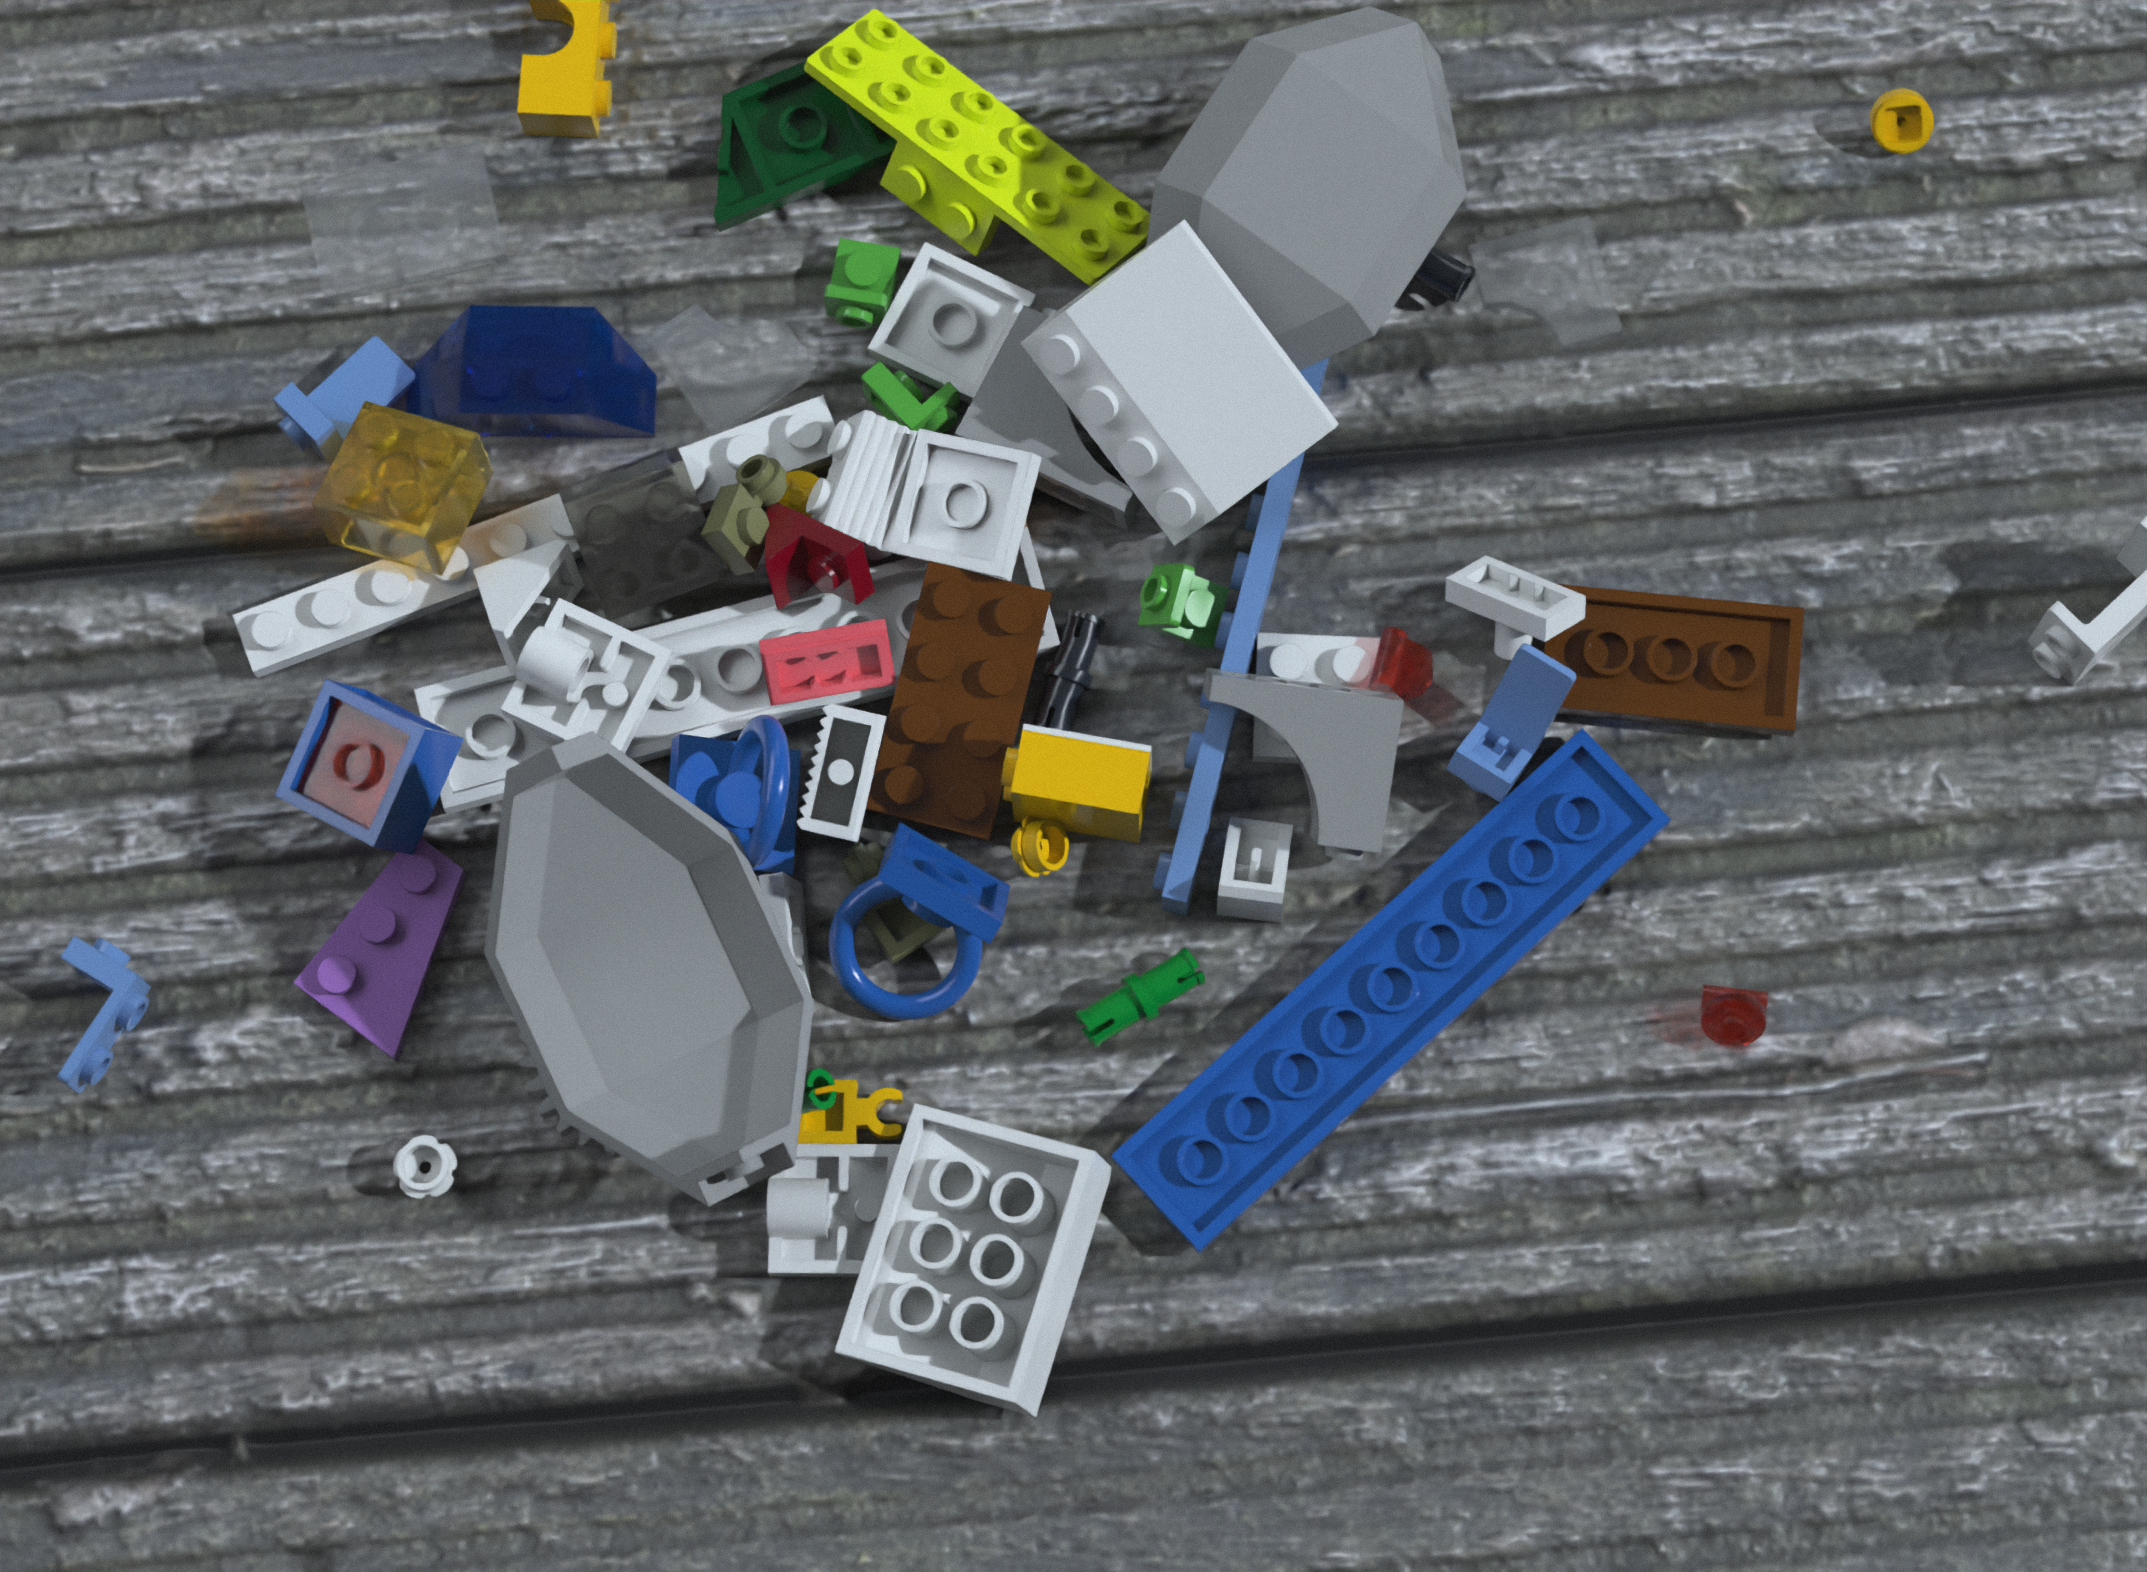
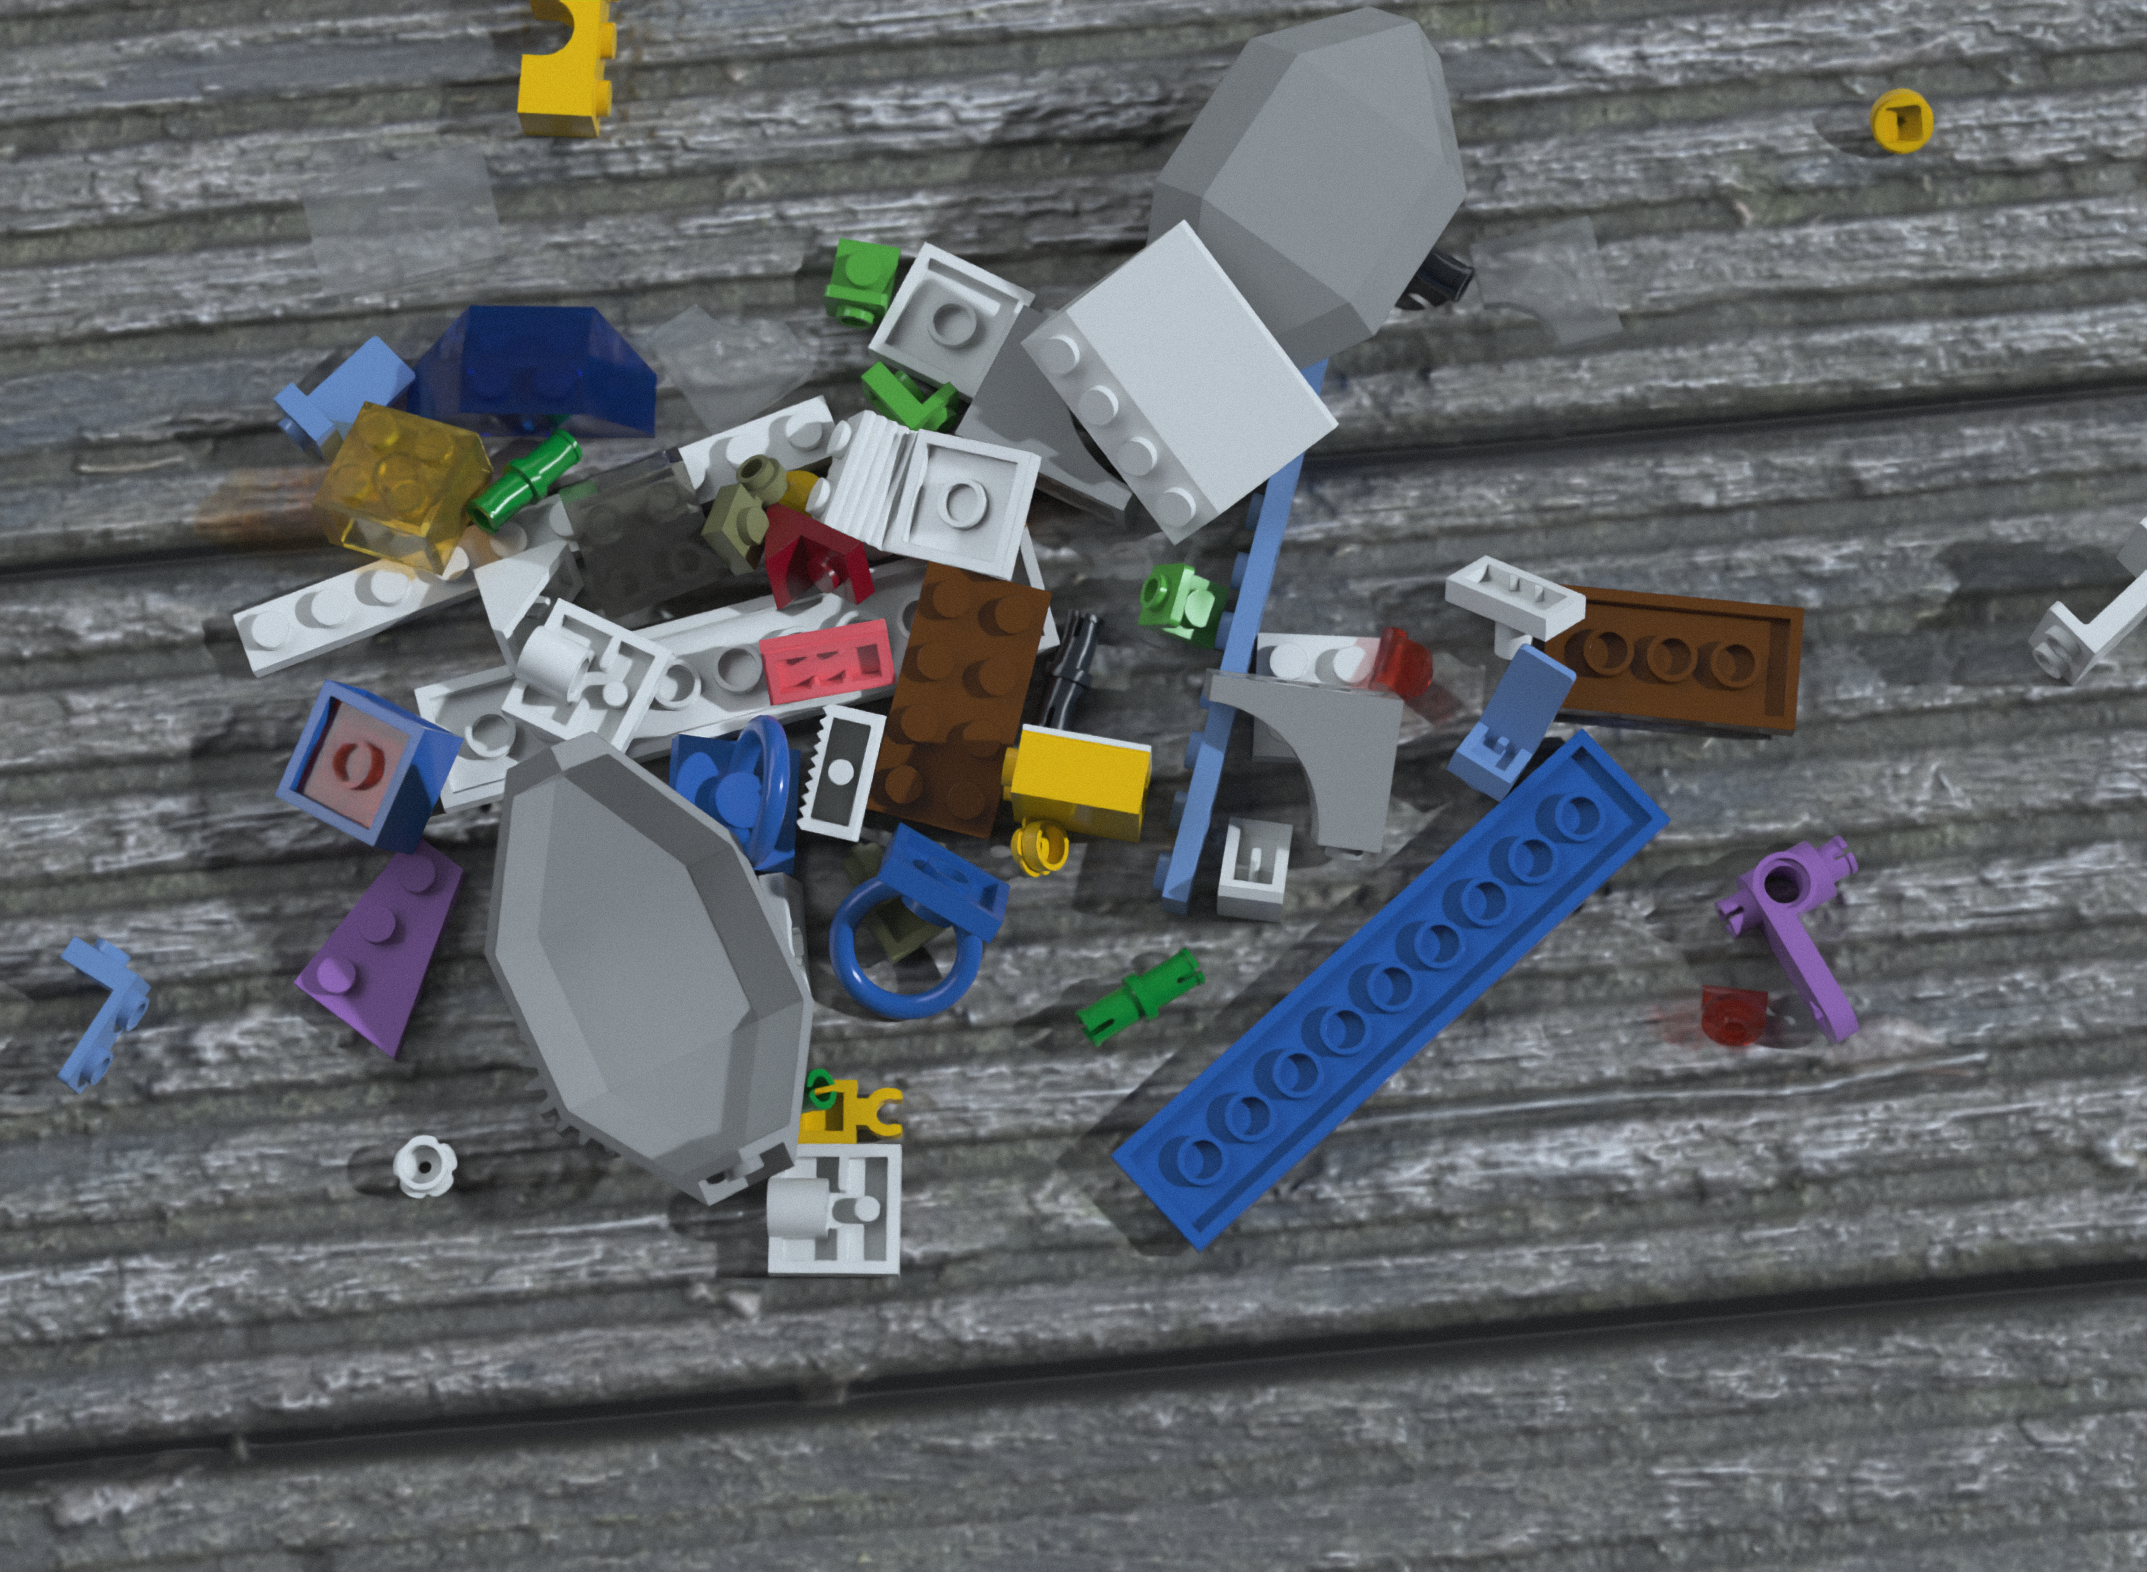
(524, 481): none -> green pin
(788, 142): dark green wing -> none
(973, 159): neon yellow bracket -> none
(975, 1258): white slope -> none
(1813, 877): none -> medium lavender piece

